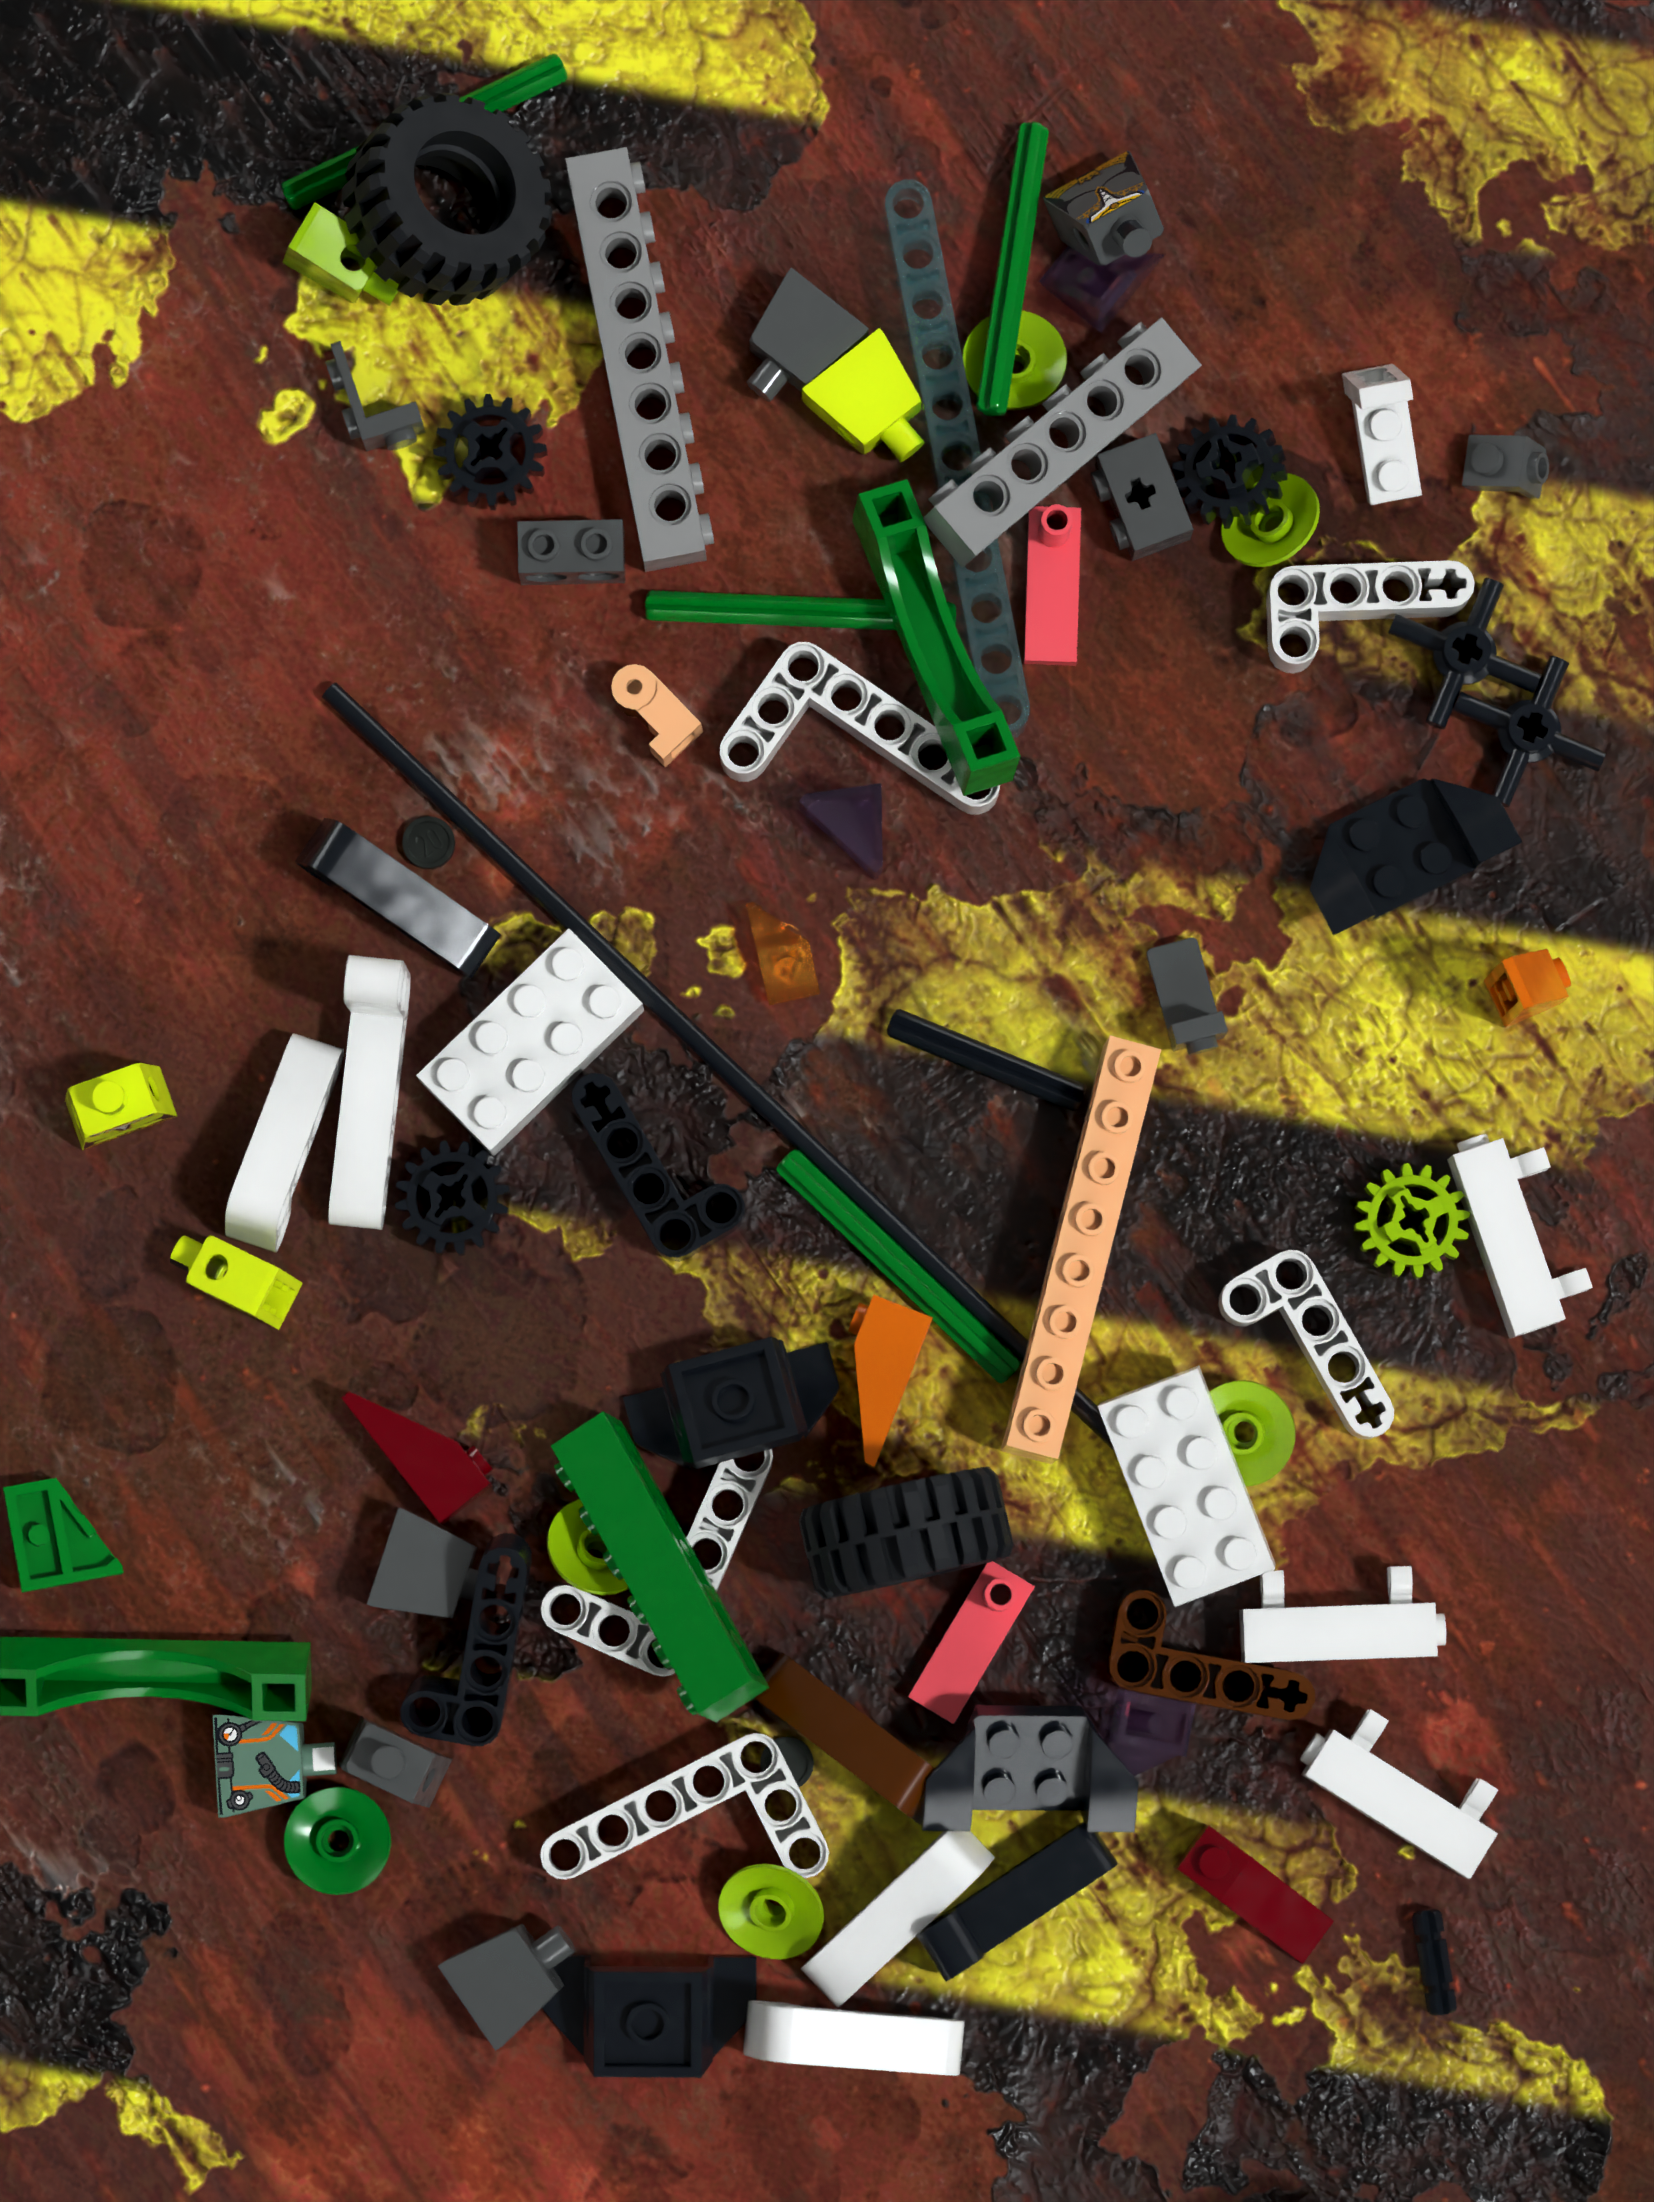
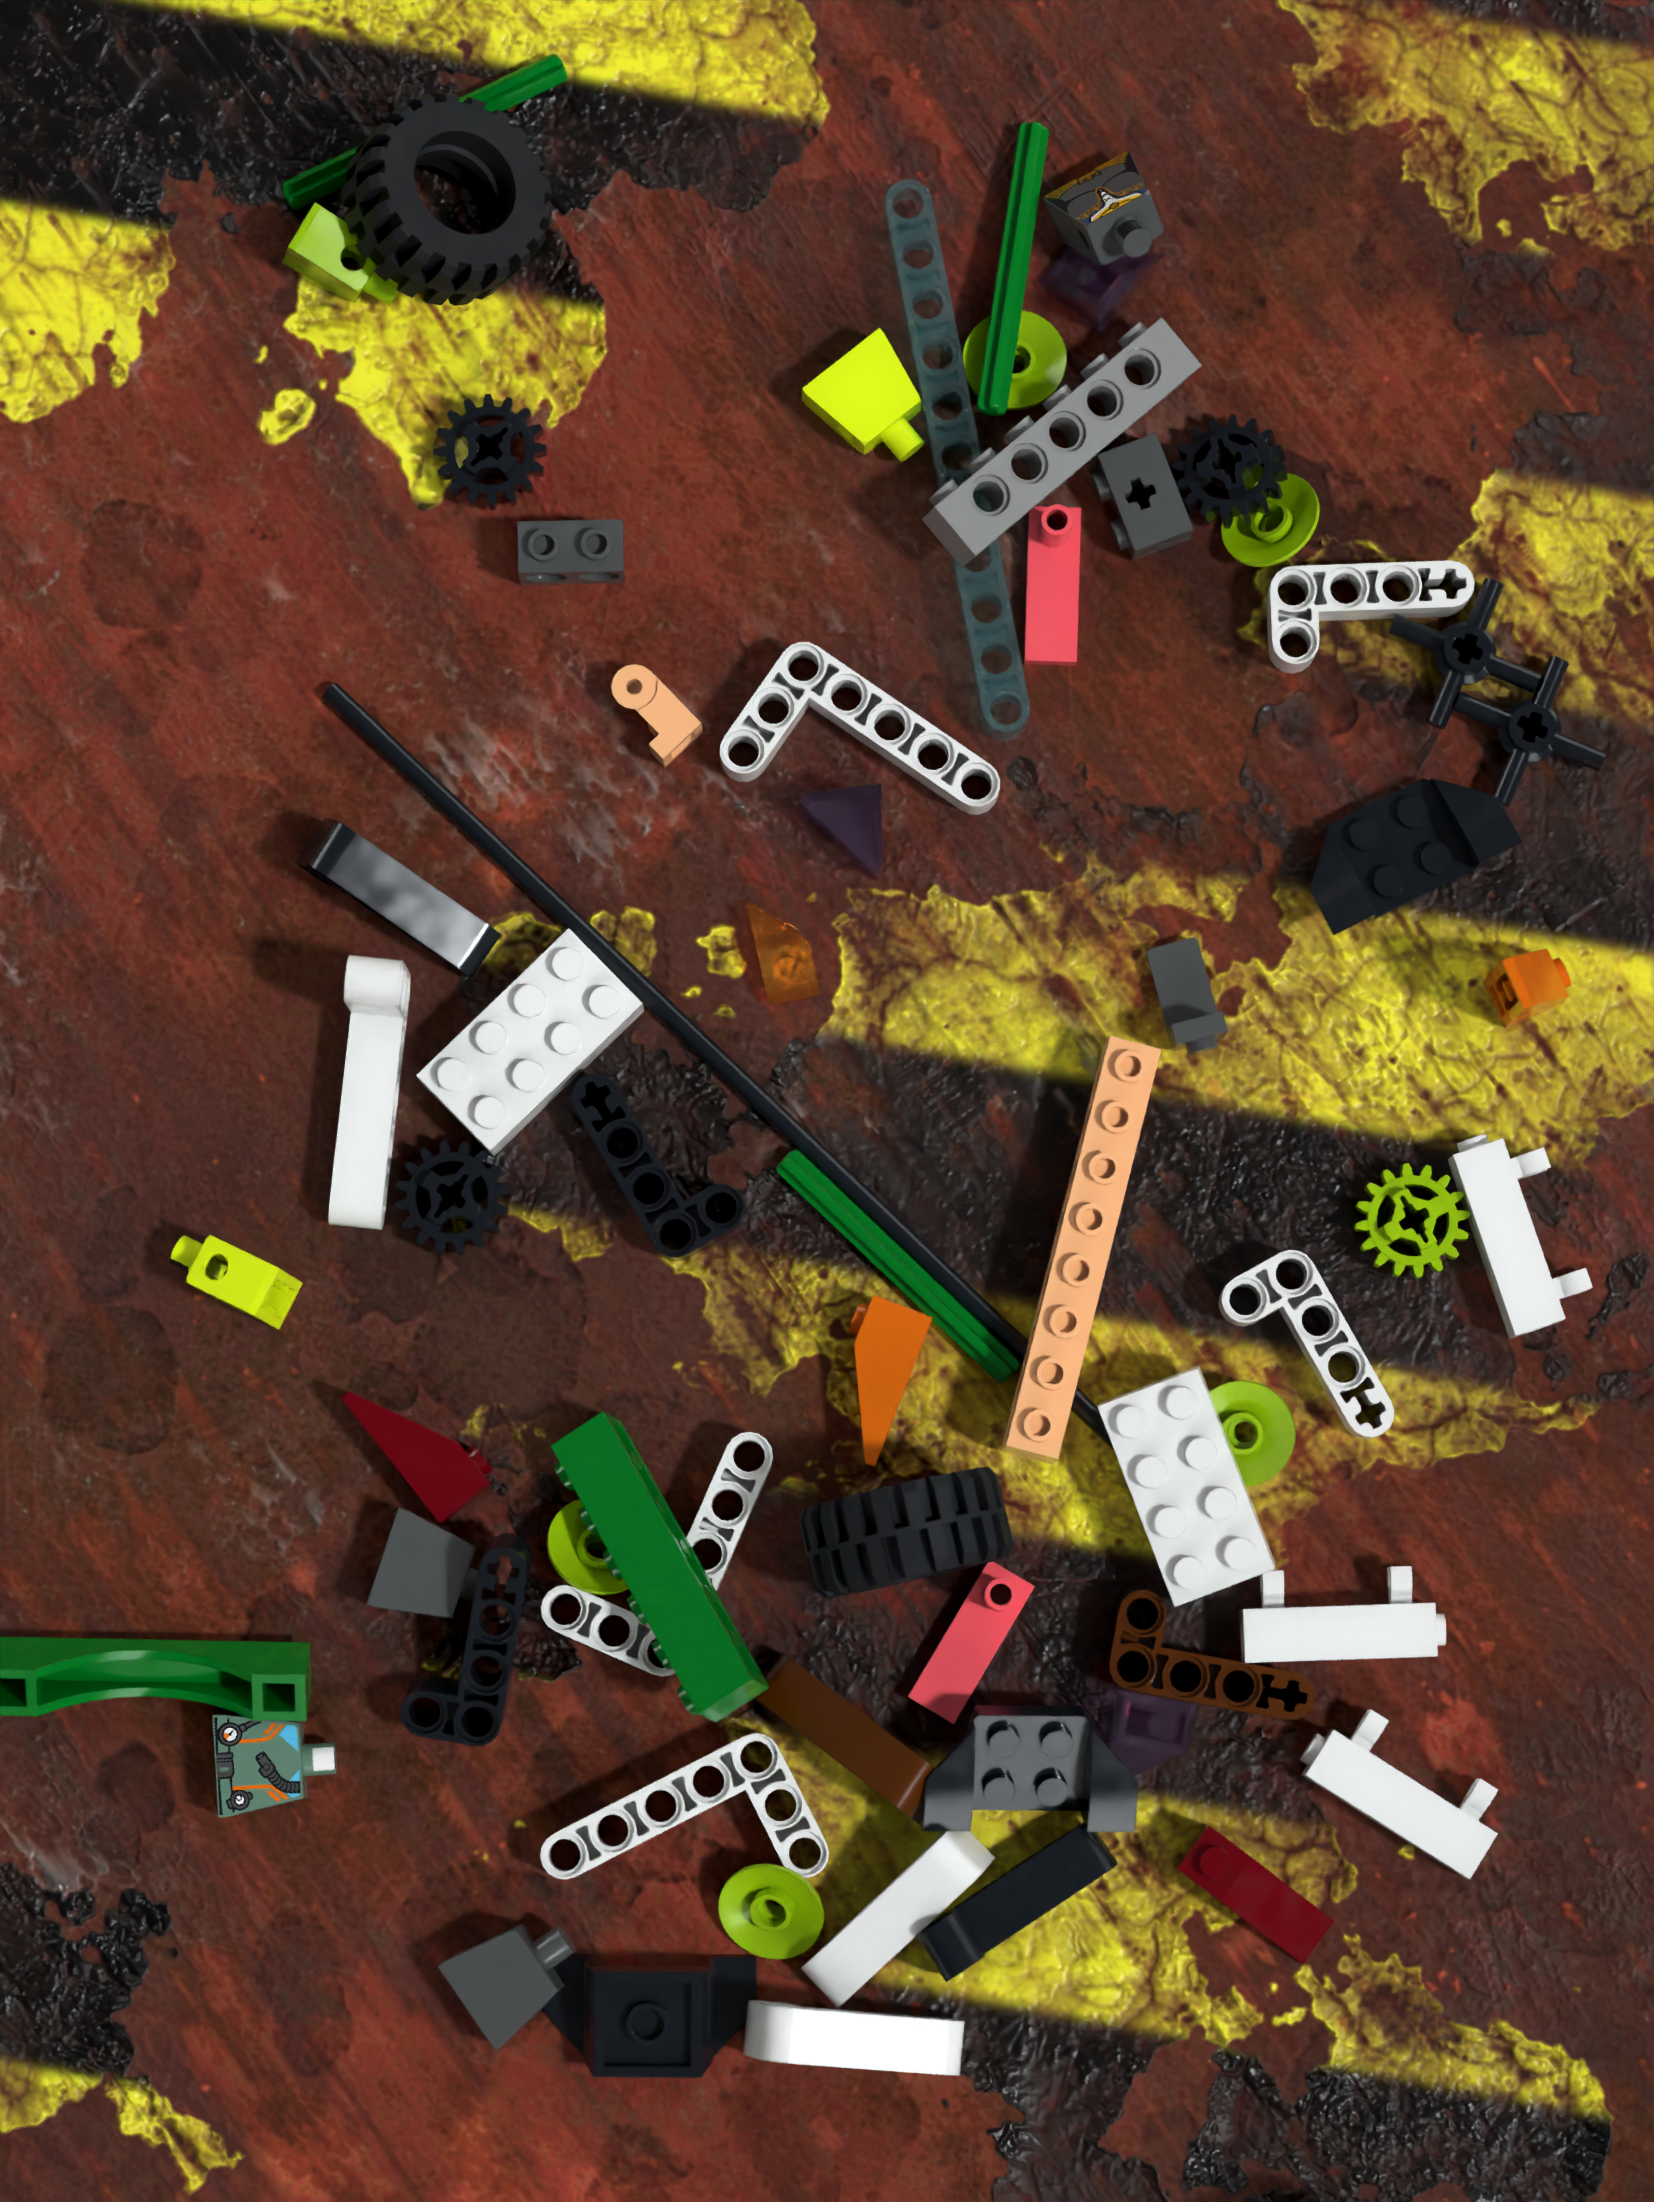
(53, 1538): green wing -> none
(119, 1103): neon yellow torso -> none
(281, 1142): white beam -> none
(309, 1846): green dish -> none
(392, 428): dark grey bracket -> none
(394, 1762): dark grey torso -> none
(428, 843): pearl dark grey piece -> none
(592, 181): light grey brick -> none
(733, 1402): black piece -> none
(770, 610): green axle -> none
(796, 1756): pearl dark grey piece -> none
(800, 336): dark grey torso -> none
(958, 702): green arch -> none
(986, 1060): black axle -> none
(1384, 432): white bracket -> none
(1434, 1962): black axle -> none
(1505, 464): dark grey bracket -> none

